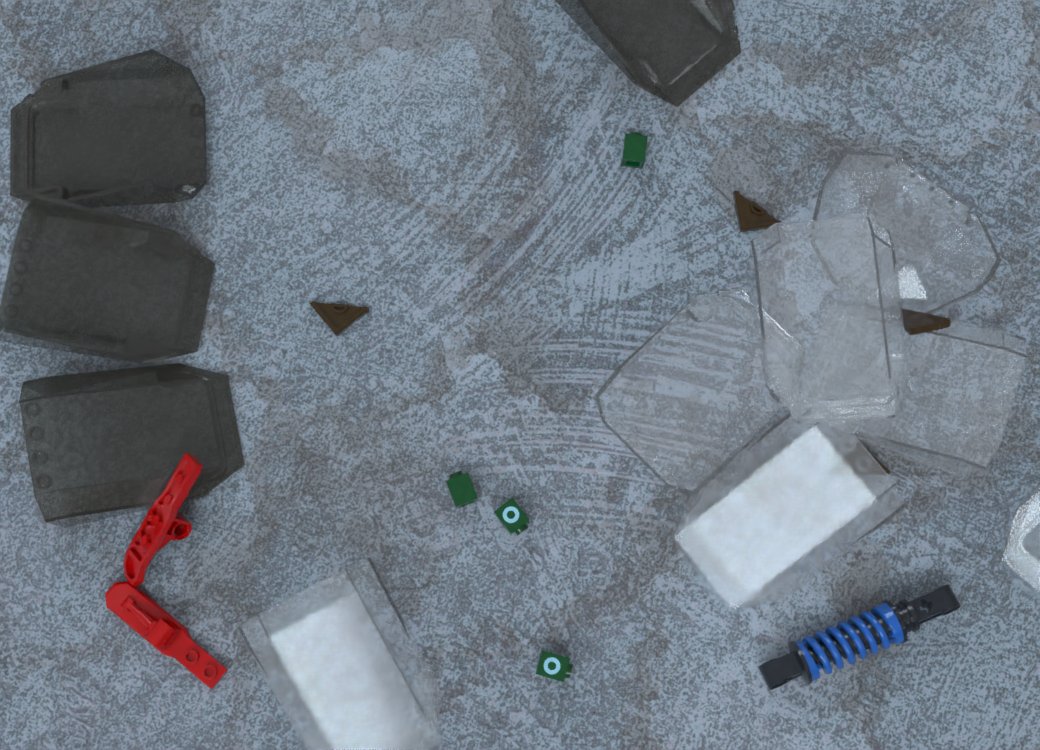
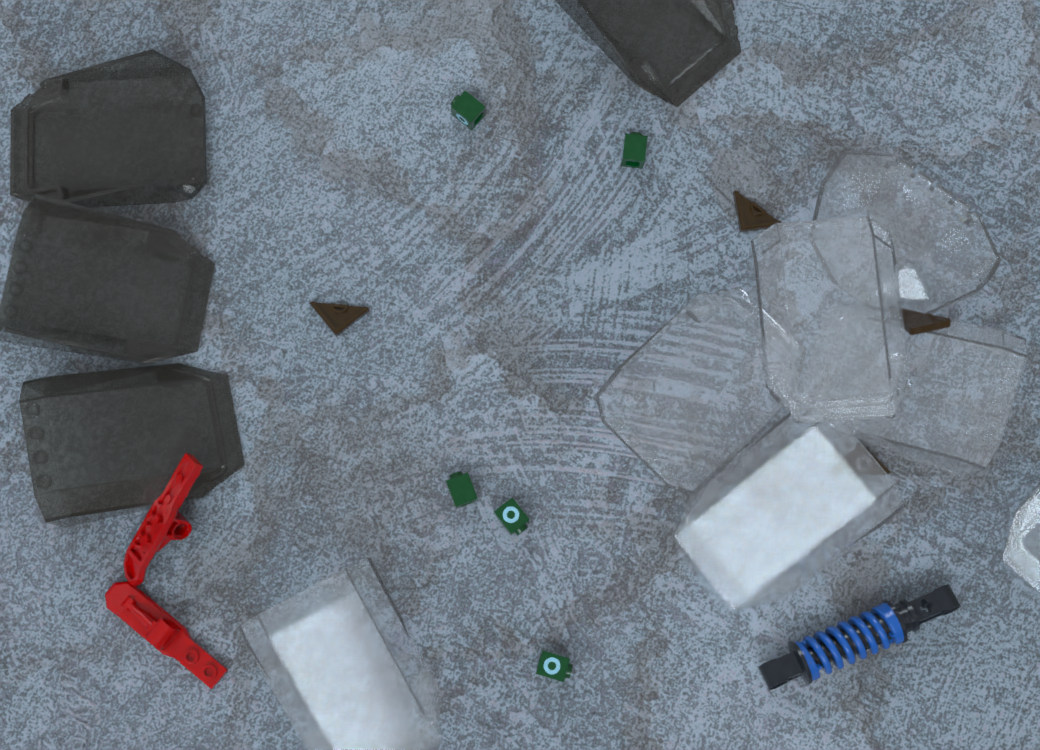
(467, 110): none -> dark green brick

